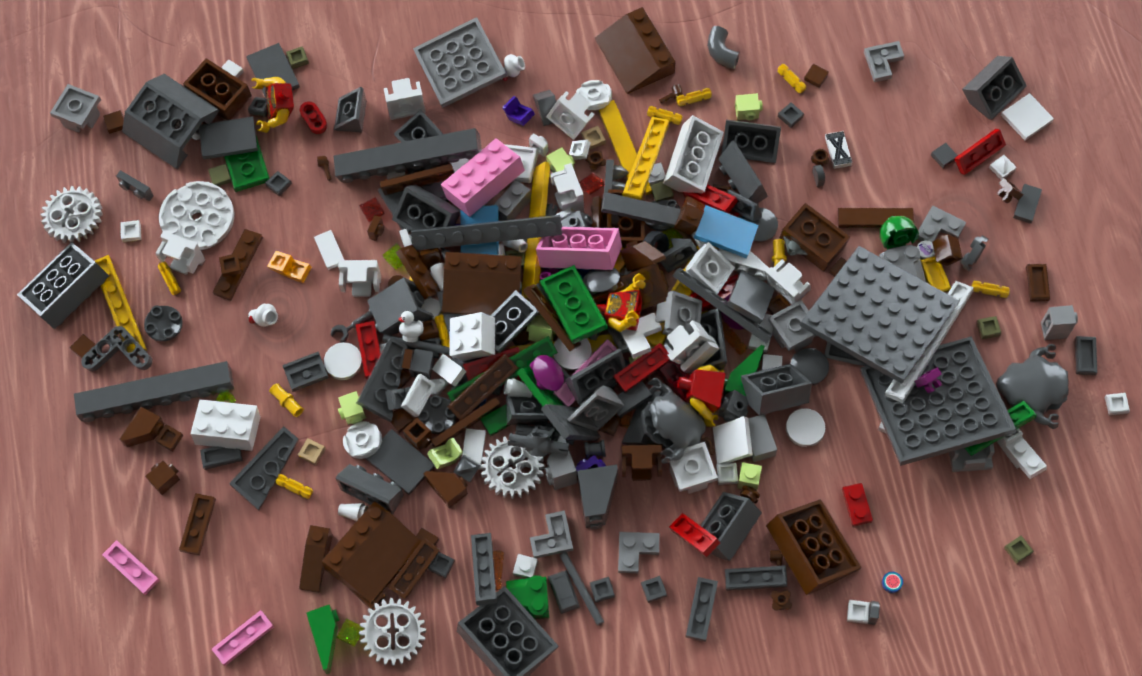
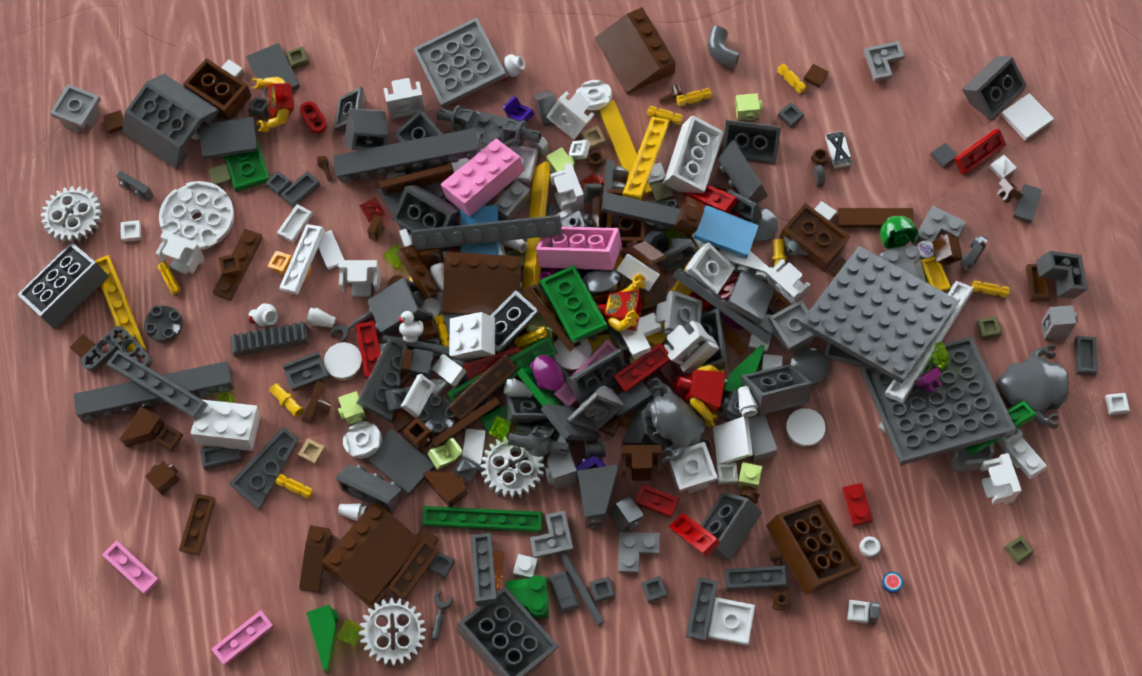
(157, 384): none -> dark grey tile
(269, 339): none -> dark grey gear
(295, 223): none -> white tile
(300, 189): none -> dark grey tile
(302, 259): none -> white tile
(316, 403): none -> reddish brown tile
(320, 318): none -> white cone
(366, 129): none -> dark grey slope
(439, 617): none -> dark grey piece
(482, 519): none -> green tile
(490, 126): none -> dark grey plate
(500, 428): none -> clear neon green plate
(531, 337): none -> yellow axle
(591, 191): none -> dark grey tile
(626, 514): none -> dark grey brick
(631, 266): none -> white tile
(656, 500): none -> red plate
(731, 621): none -> white tile
(747, 403): none -> white cone
(825, 211): none -> white tile
(869, 547): none -> white tile
(941, 355): none -> clear neon green plate
(1002, 482): none -> white panel
(1066, 271): none -> dark grey brick

